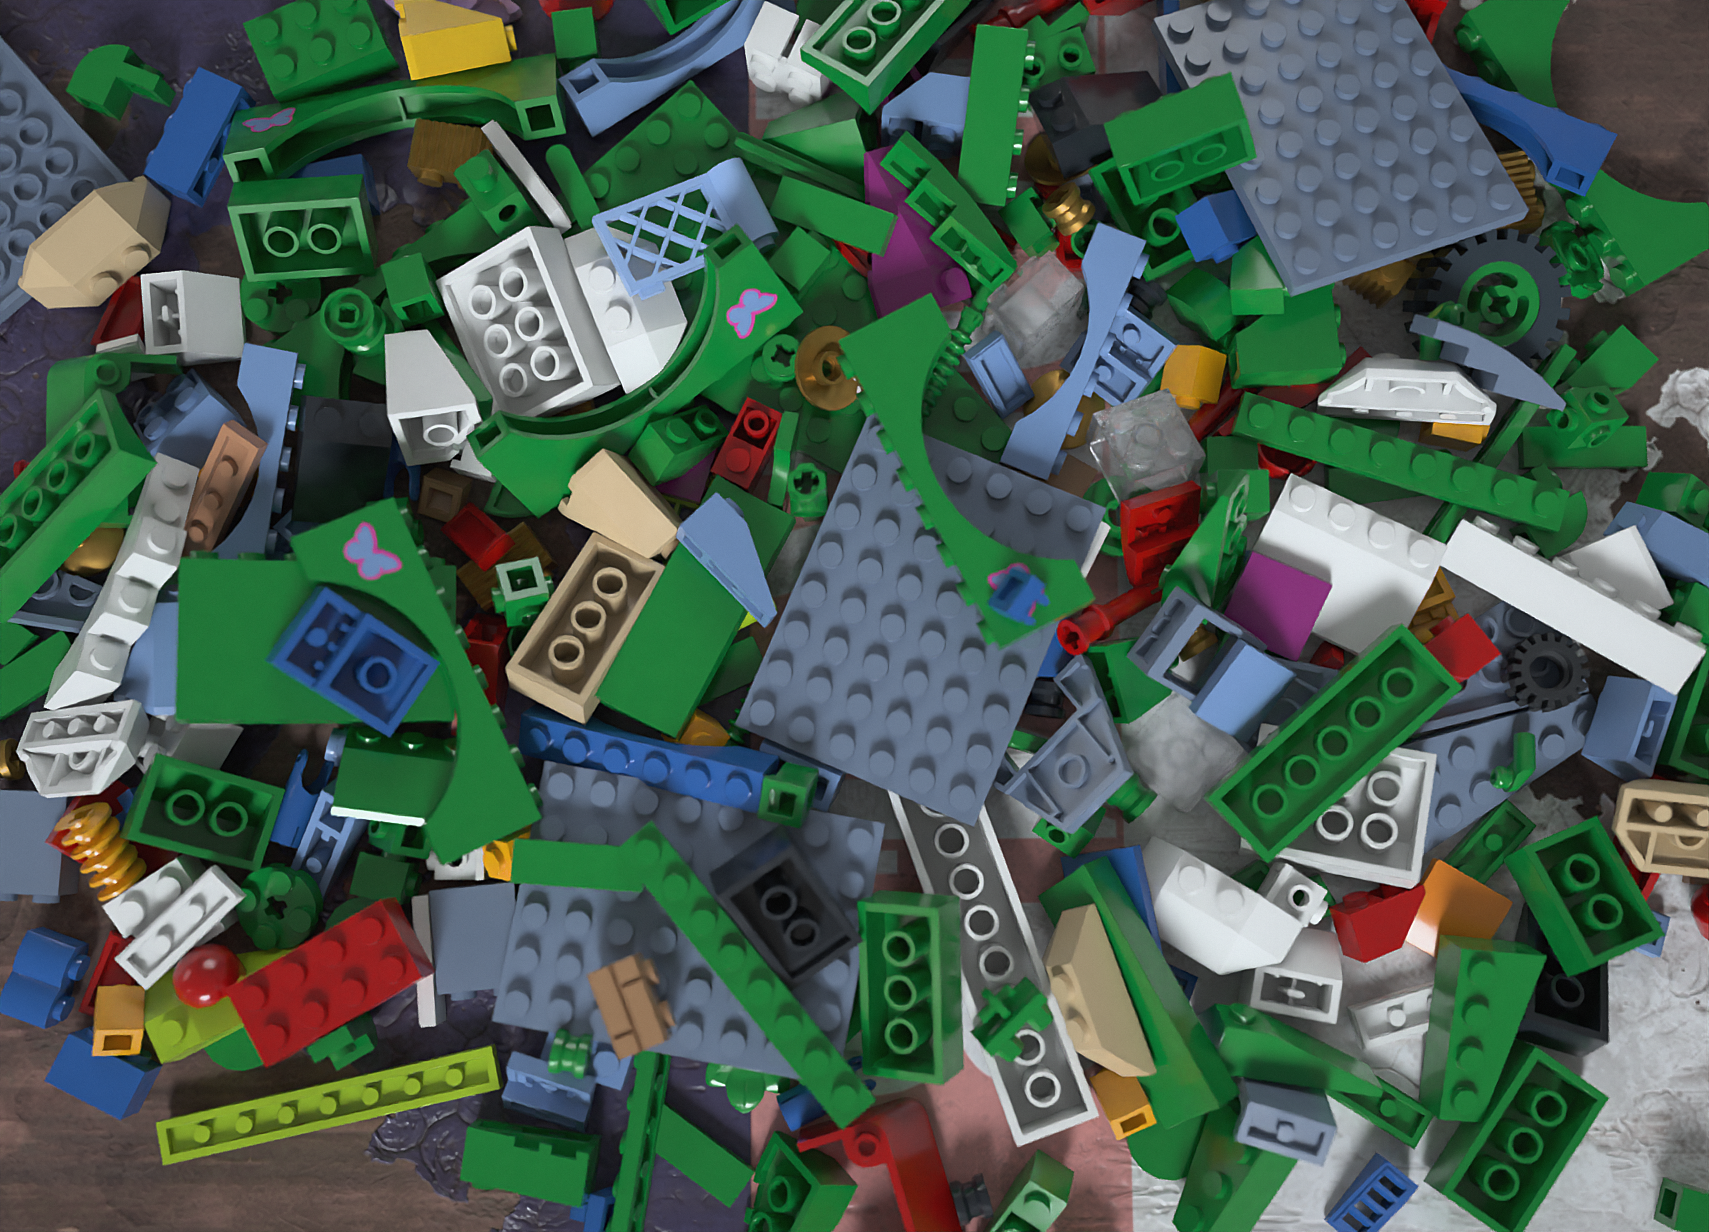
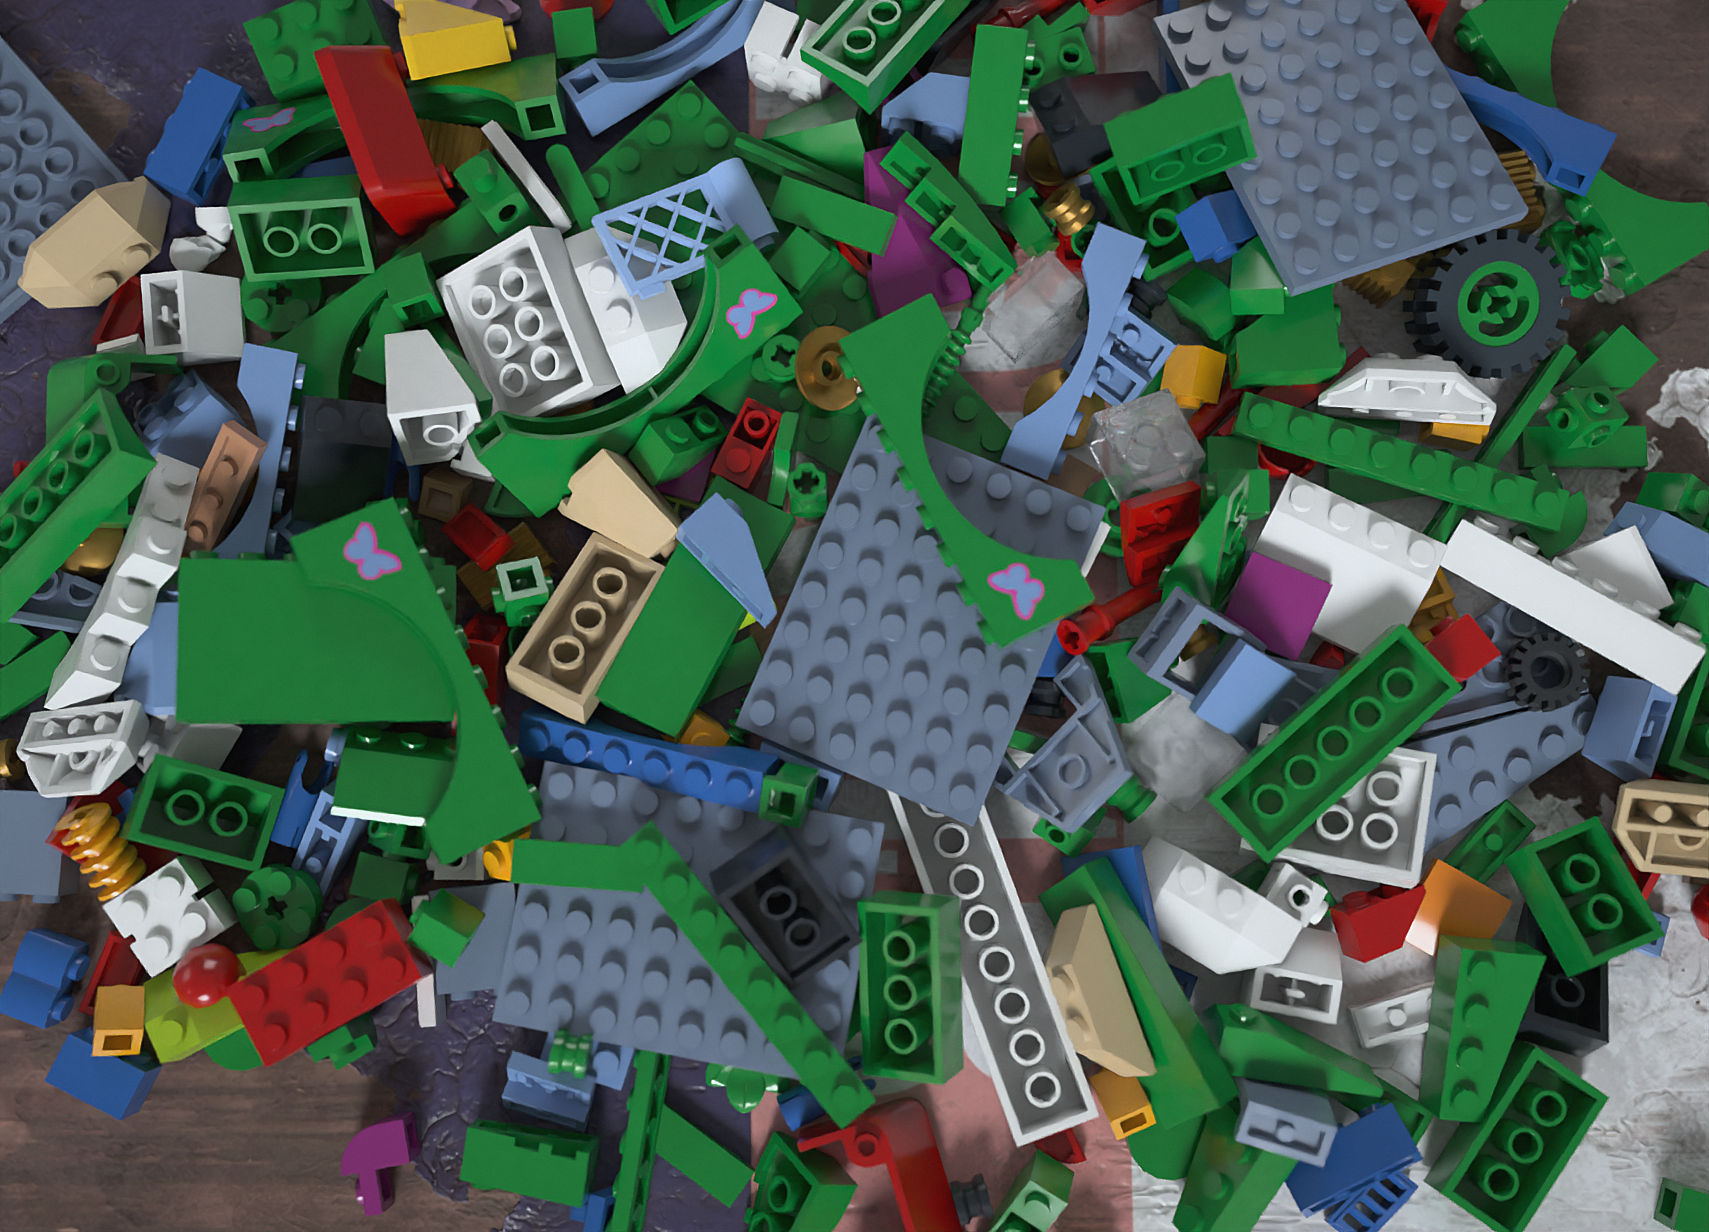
(111, 76): green brick -> none
(180, 927): white tile -> none
(197, 252): none -> white arm
(329, 1104): lime plate -> none
(352, 660): blue slope -> none
(355, 322): green wheel -> none
(371, 1153): none -> magenta brick
(385, 135): none -> red windscreen
(444, 926): none -> green brick
(632, 1005): medium nougat brick -> none
(999, 374): medium blue tile -> none
(1007, 1015): green hips -> none
(1017, 595): blue tile -> none
(1061, 1146): none -> red tile
(1357, 1159): none -> blue brick
(1449, 313): green arm -> none
(1493, 366): sand blue slope -> none
(1521, 767): green arm -> none

